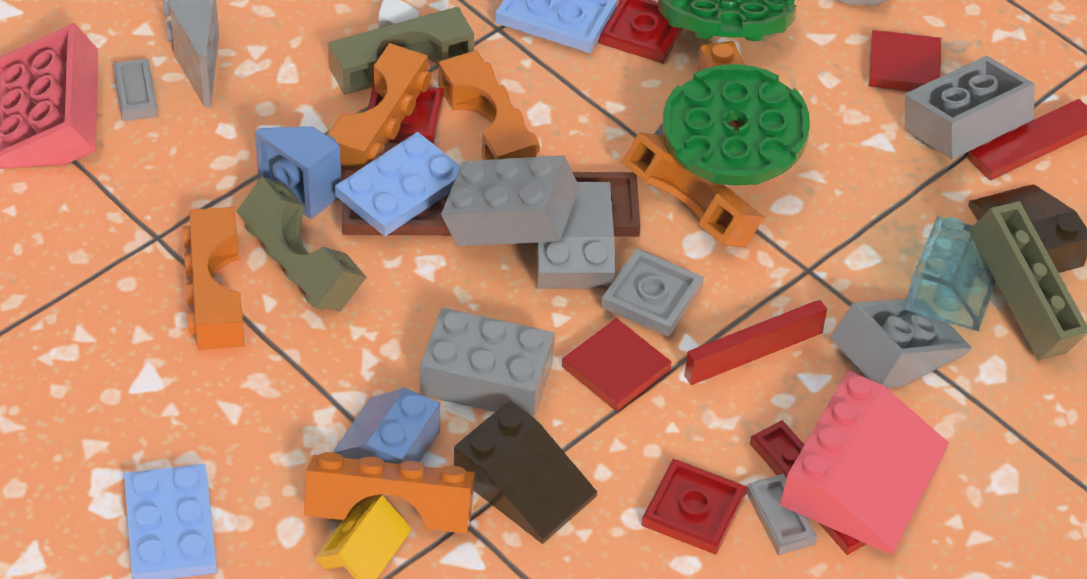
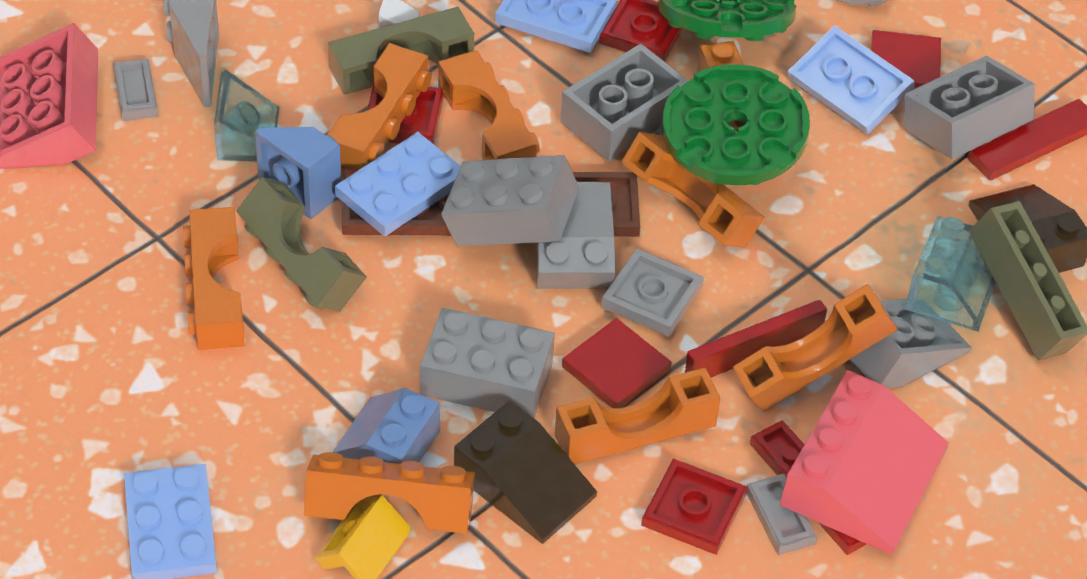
(238, 116): none -> clear light blue slope
(620, 101): none -> light grey brick
(678, 408): none -> orange arch
(783, 370): none -> orange arch
(851, 79): none -> light blue plate

